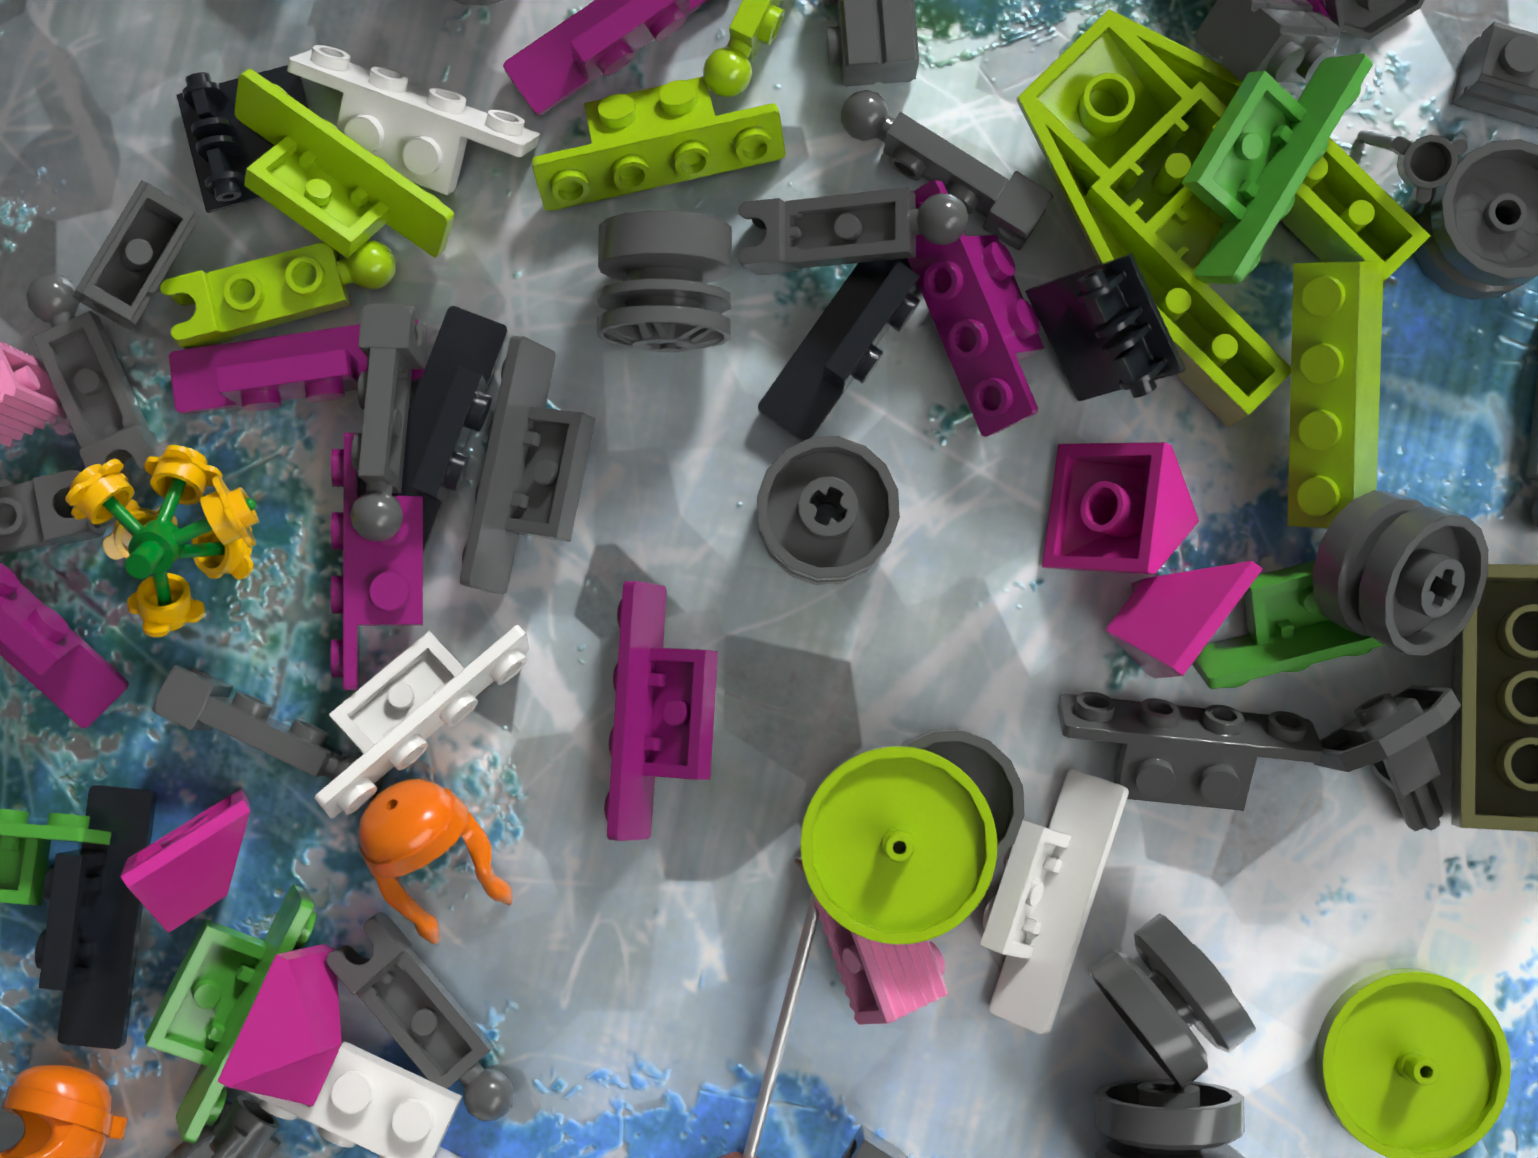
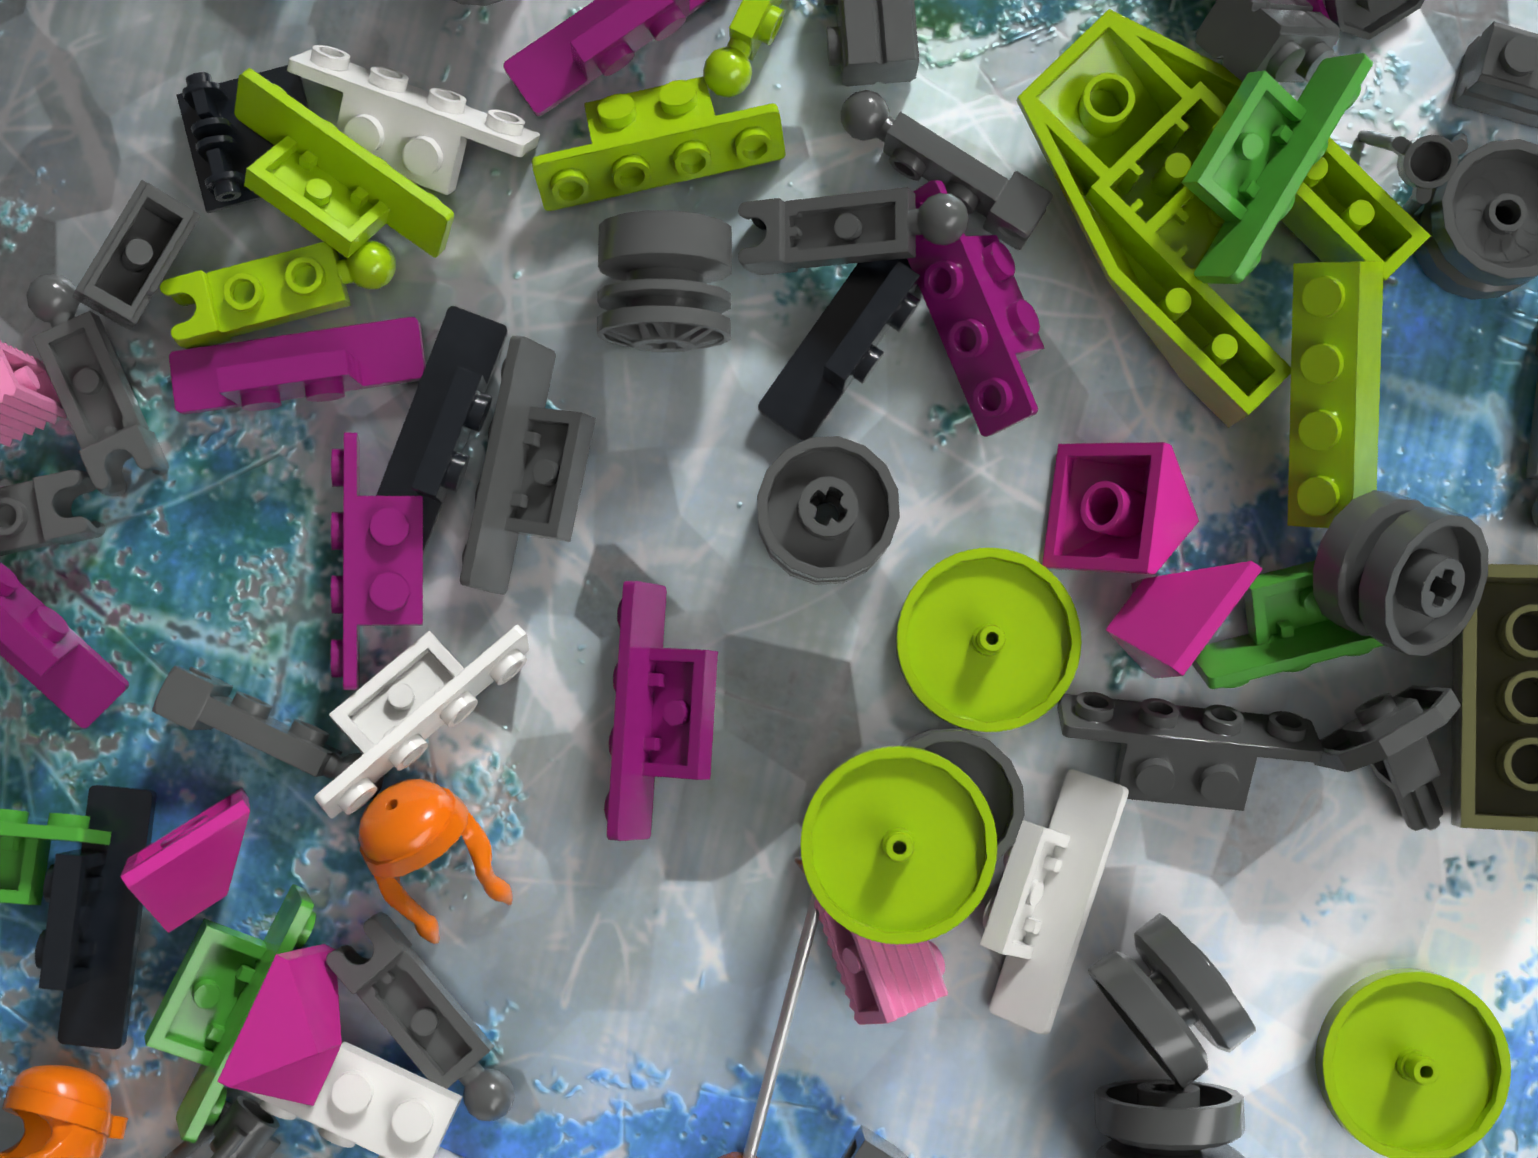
(154, 542): yellow plant -> none
(393, 349): dark grey plate -> none
(988, 640): none -> lime piece
(1106, 329): black hinge -> none

